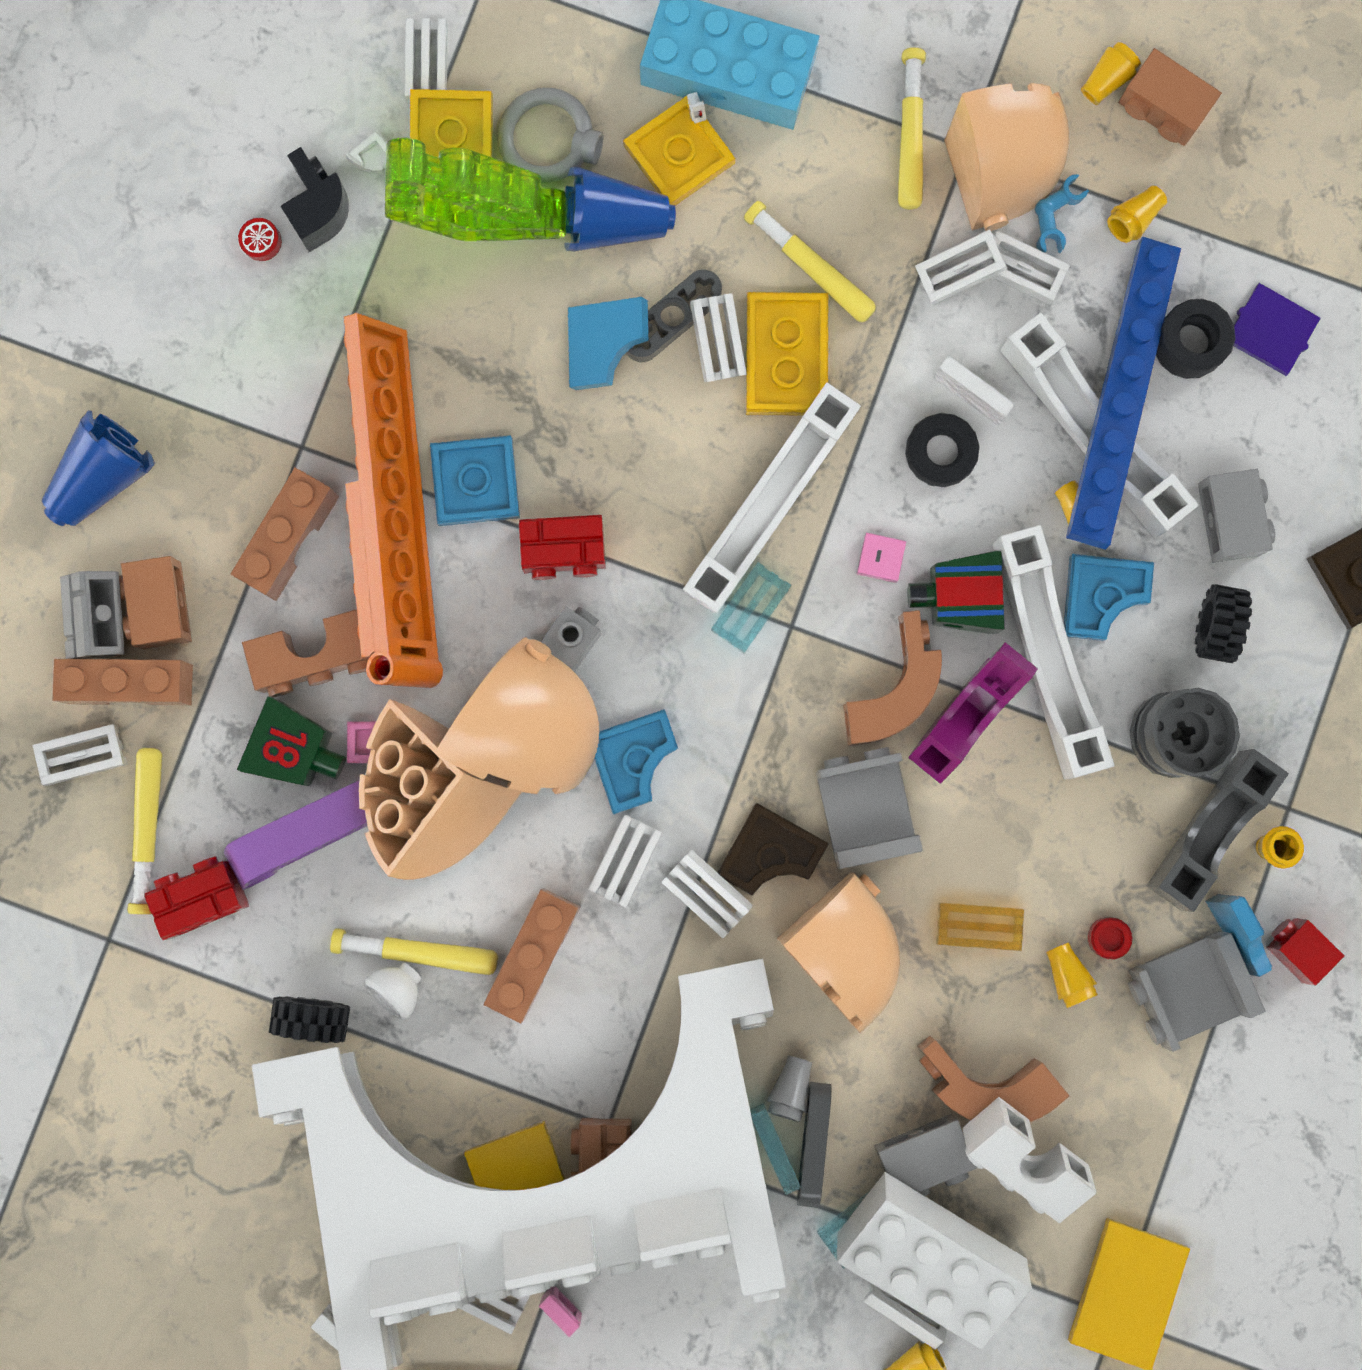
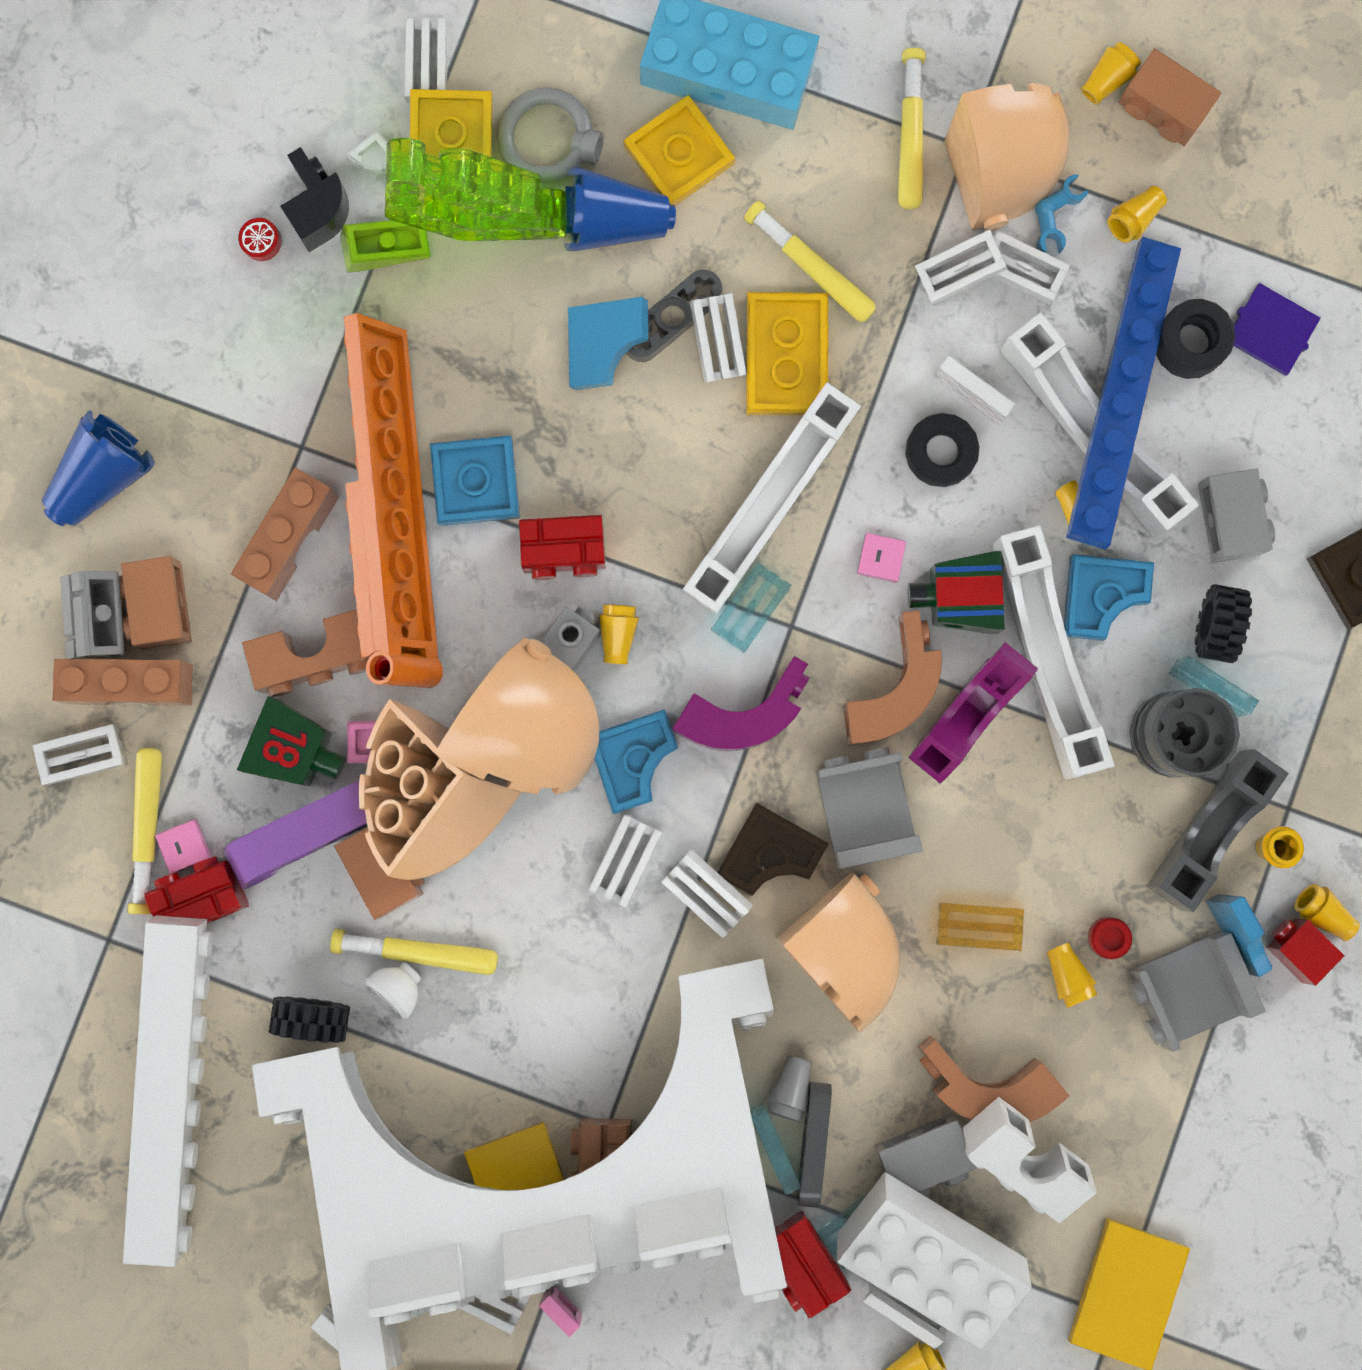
(166, 1090): none -> white brick
(183, 846): none -> bright pink tile
(378, 891): none -> nougat brick
(382, 245): none -> lime slope
(531, 955): nougat arch -> none
(617, 632): none -> yellow cone
(696, 108): white piece -> none
(736, 731): none -> magenta arch
(808, 1267): none -> red brick
(1199, 676): none -> clear light blue tile
(1326, 912): none -> yellow cone

